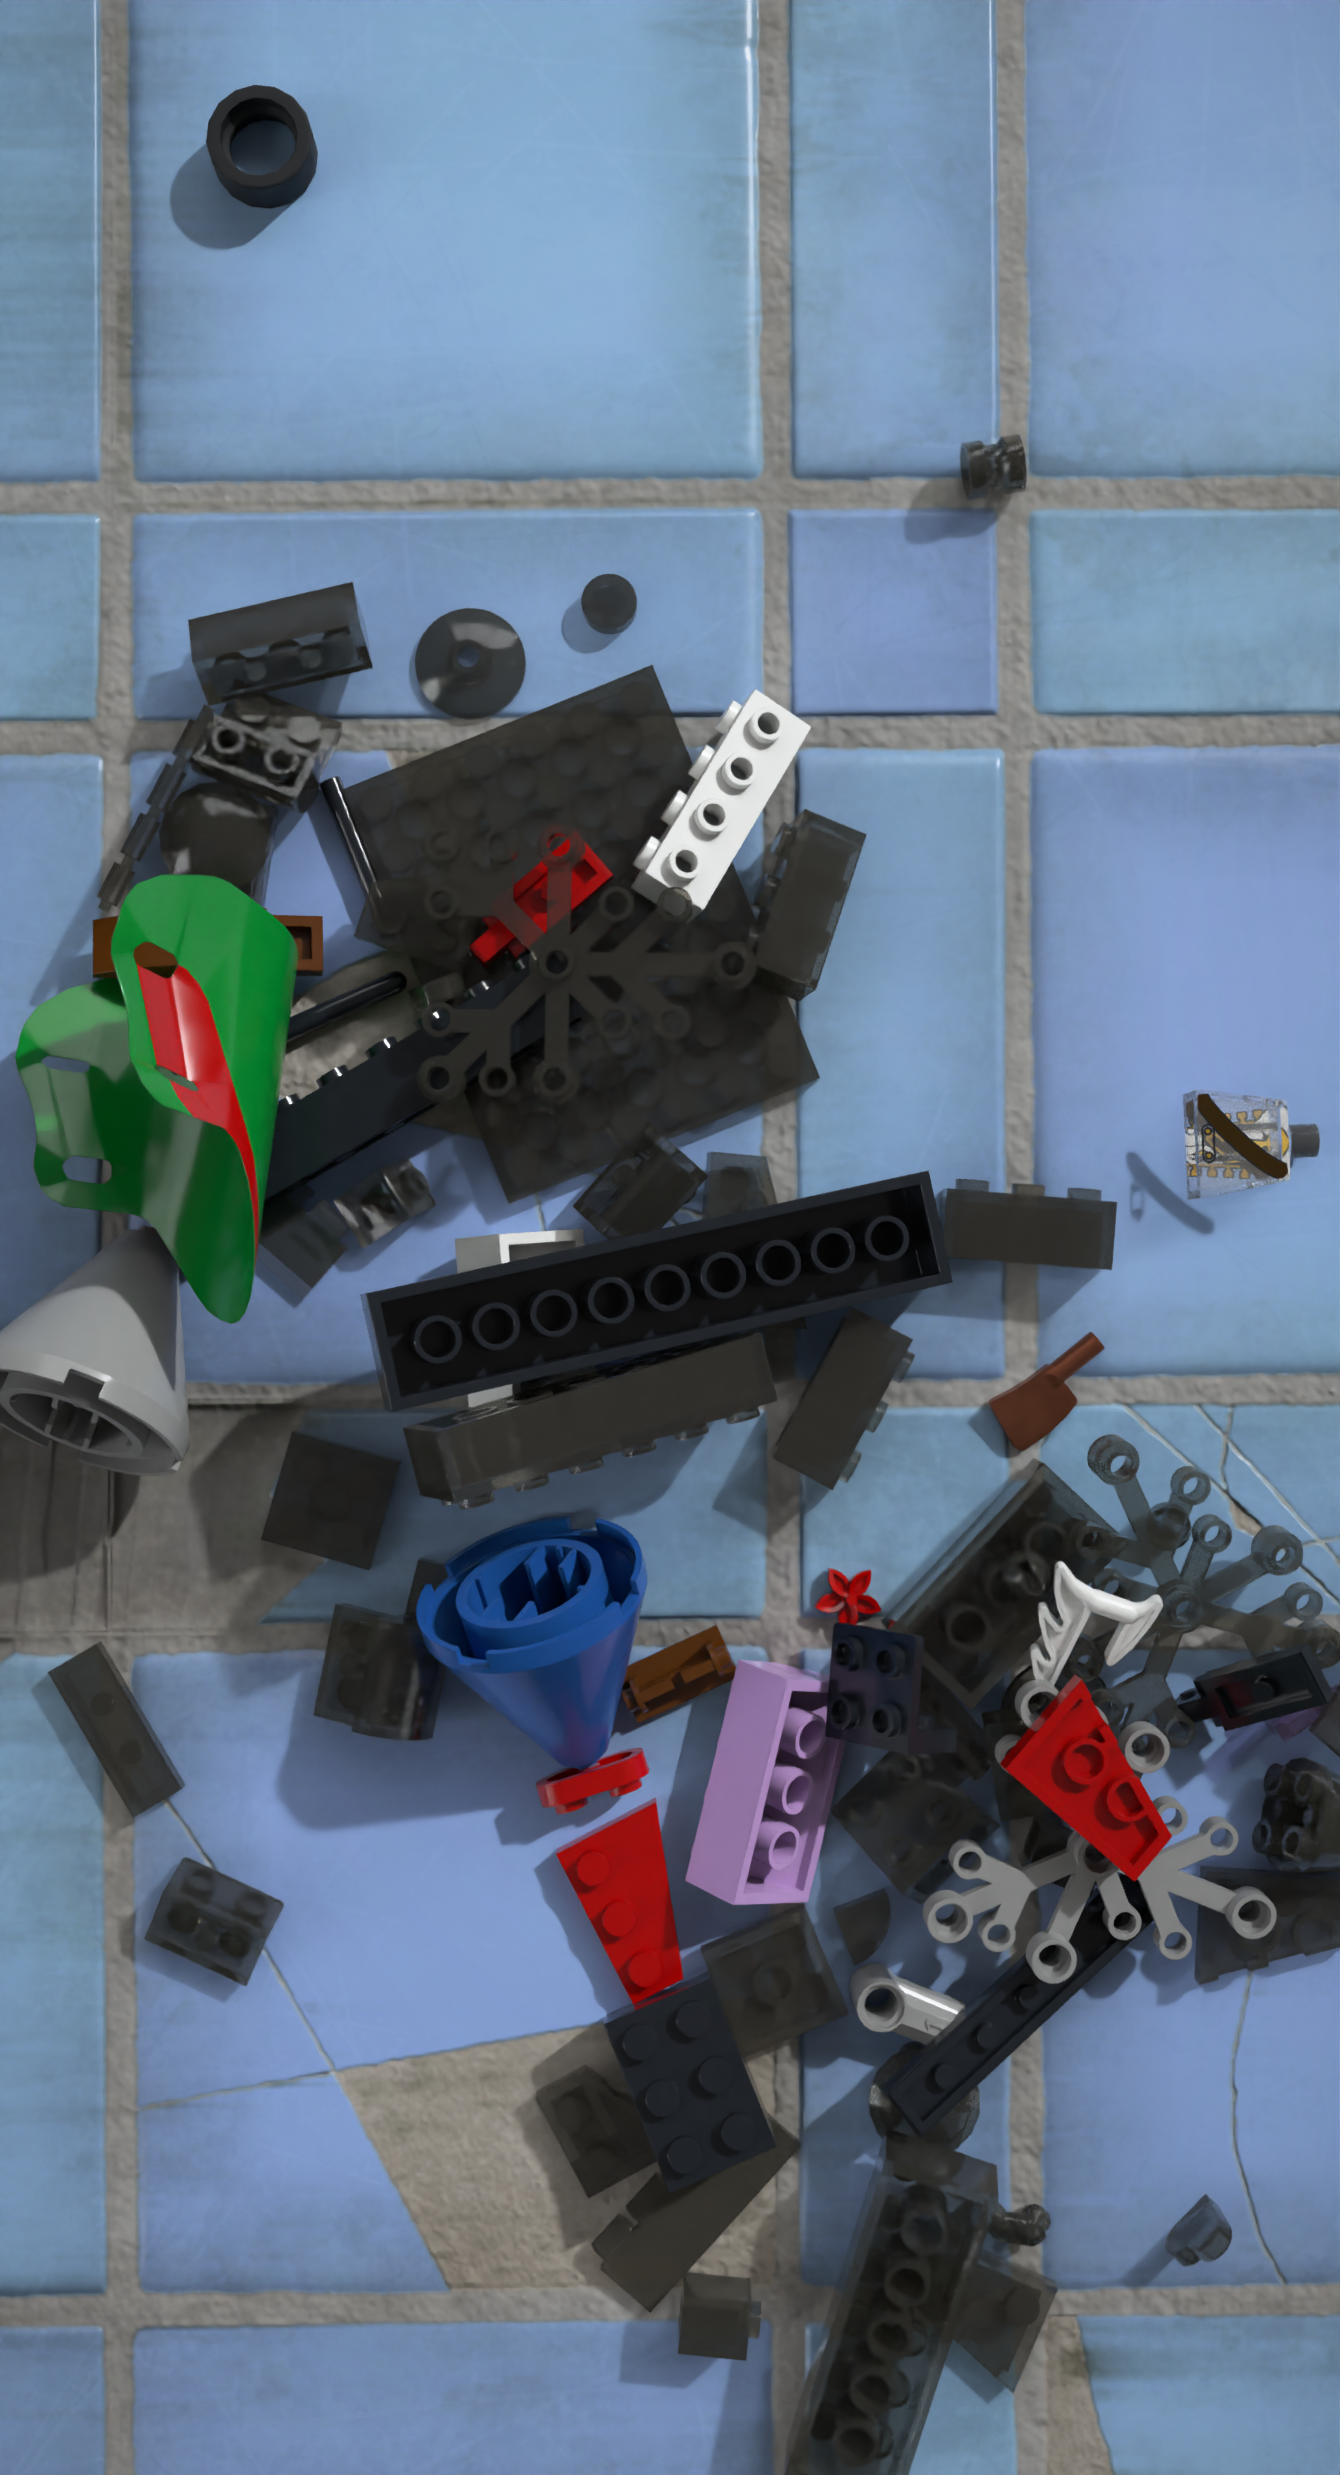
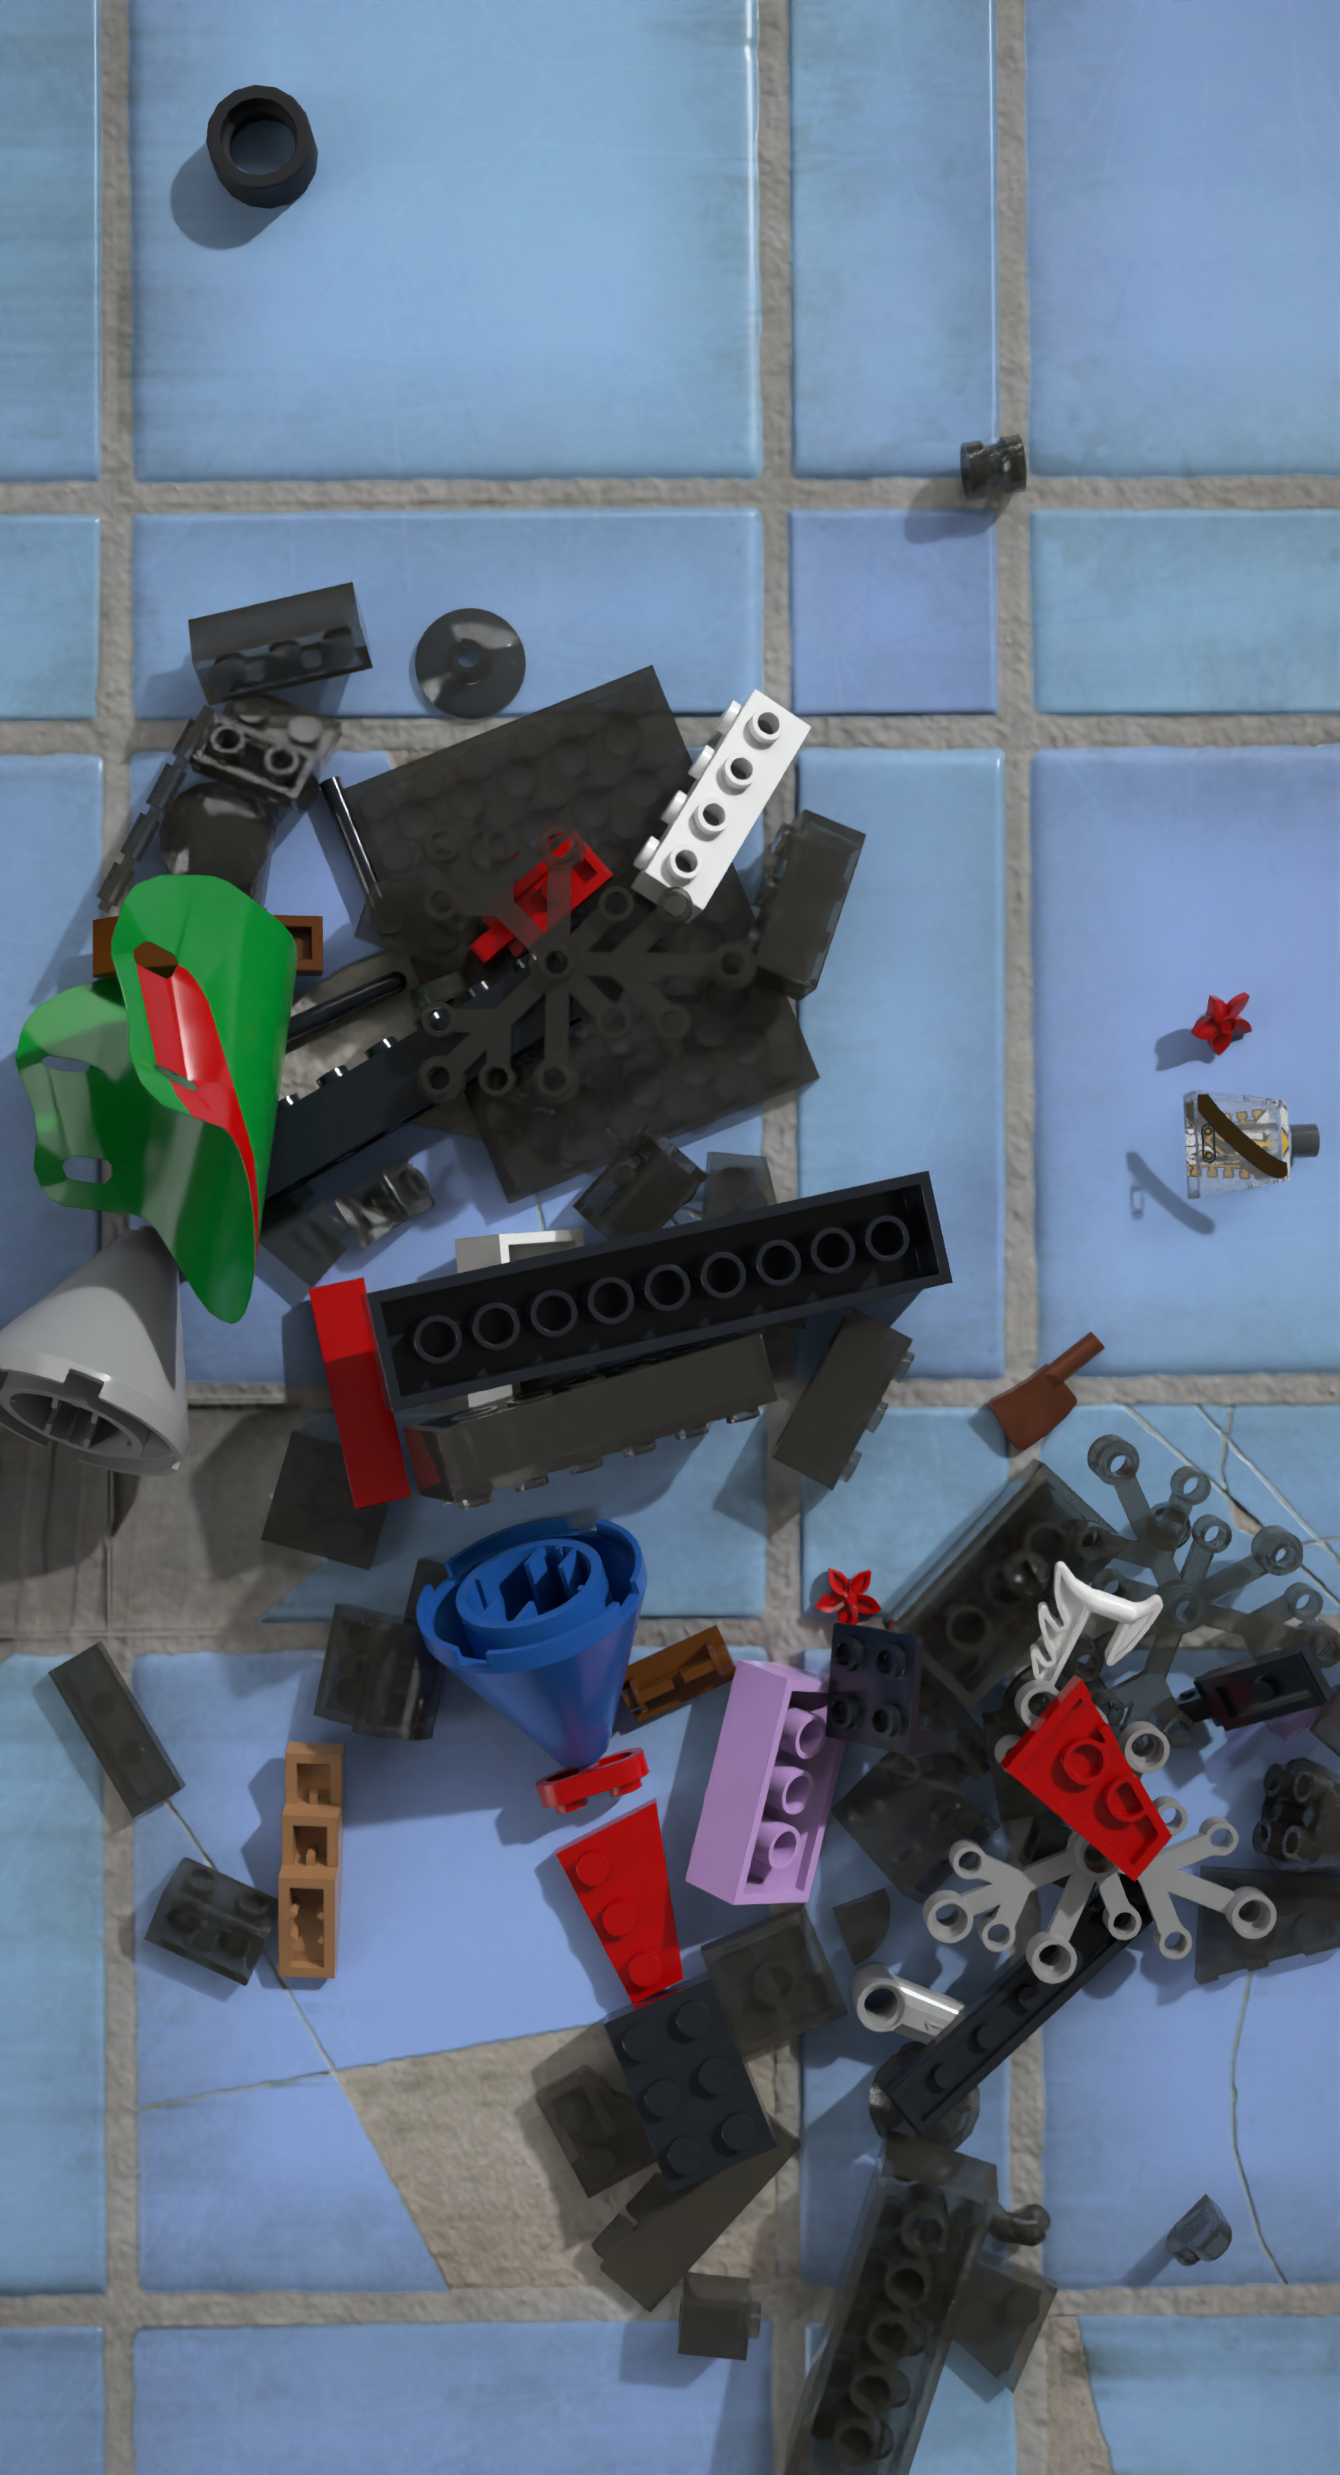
(311, 1860): none -> medium nougat slope
(363, 1423): none -> red tile
(609, 604): clear smoke tile -> none
(1028, 1225): clear smoke brick -> none
(1222, 1022): none -> red plant

